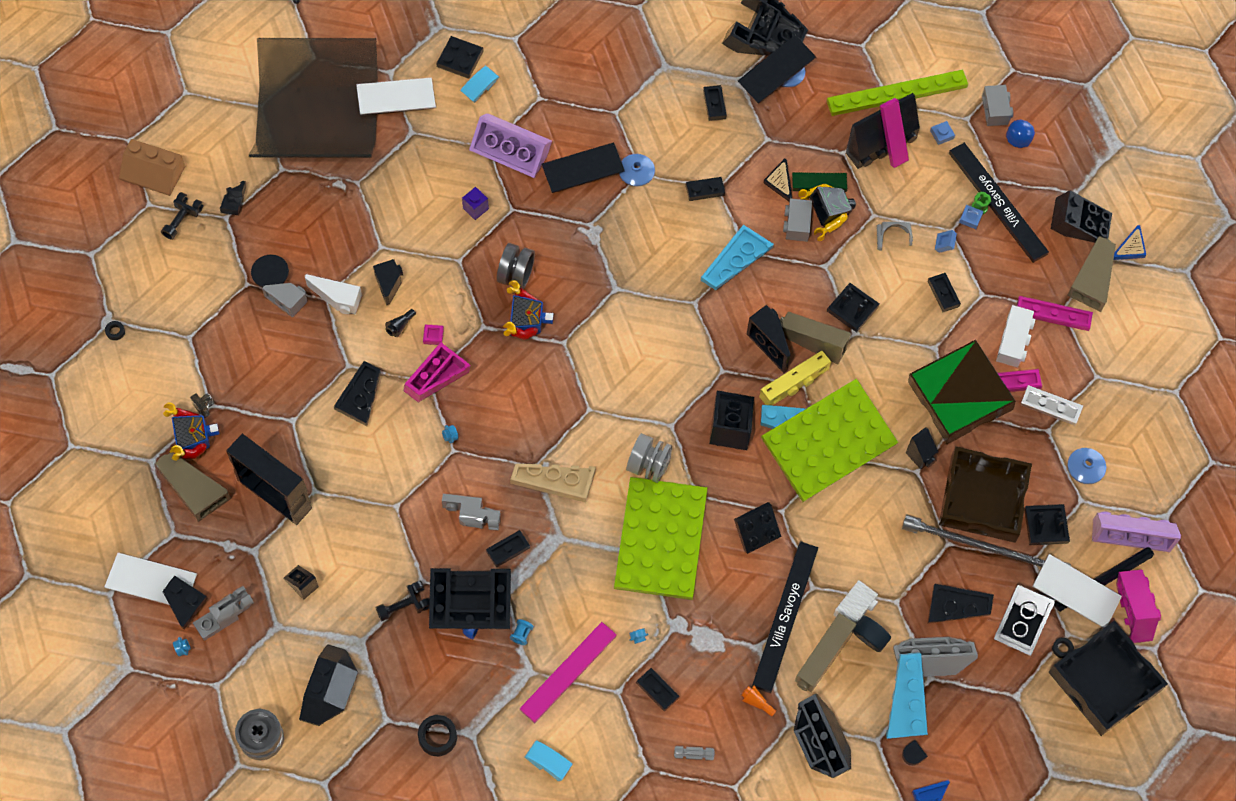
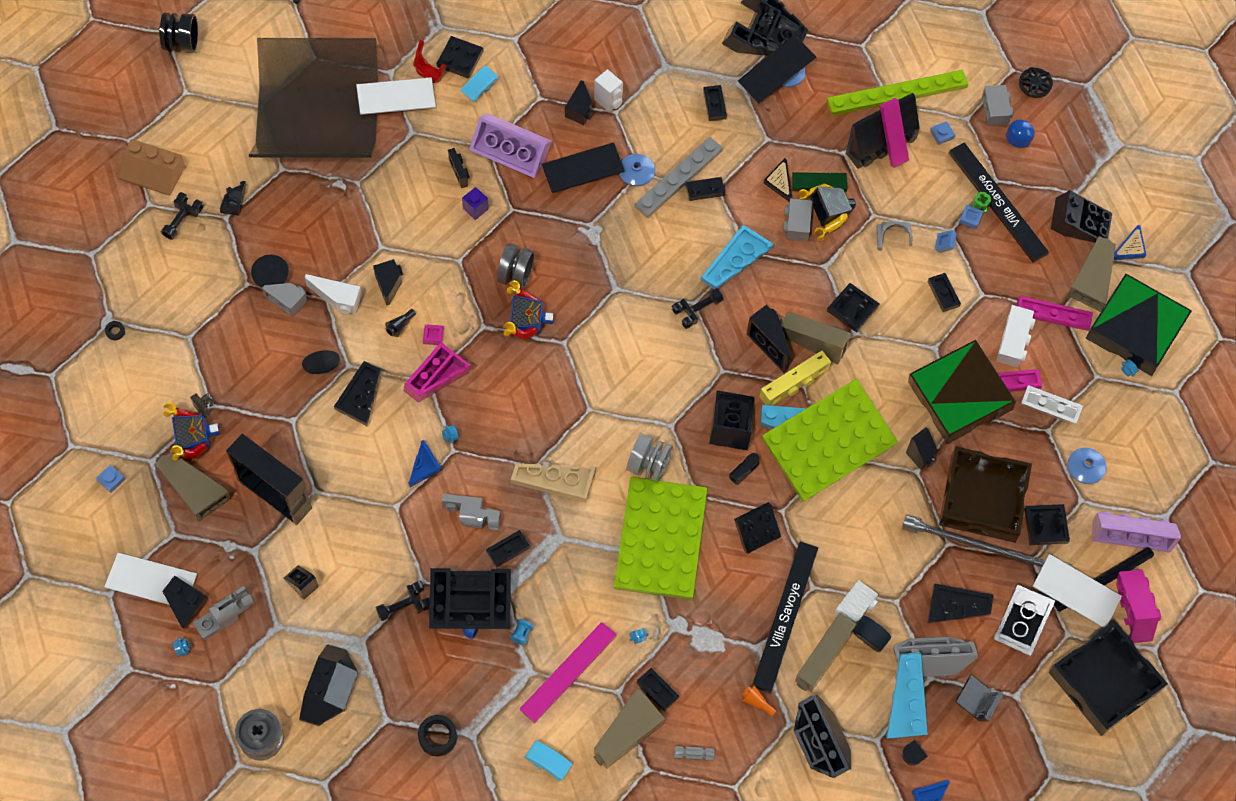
(110, 478): none -> medium blue plate
(178, 32): none -> black wheel
(320, 362): none -> black piece
(424, 69): none -> red helmet
(424, 465): none -> blue tile
(456, 162): none -> black plate
(579, 105): none -> black slope
(608, 91): none -> white brick
(631, 726): none -> dark tan slope
(678, 177): none -> light grey plate
(714, 296): none -> black bar
(744, 468): none -> black bar
(978, 699): none -> piece
(1035, 82): none -> black wheel
(1067, 642): black piece -> none
(1129, 368): none -> dark azure plate
(1138, 324): none -> black tile

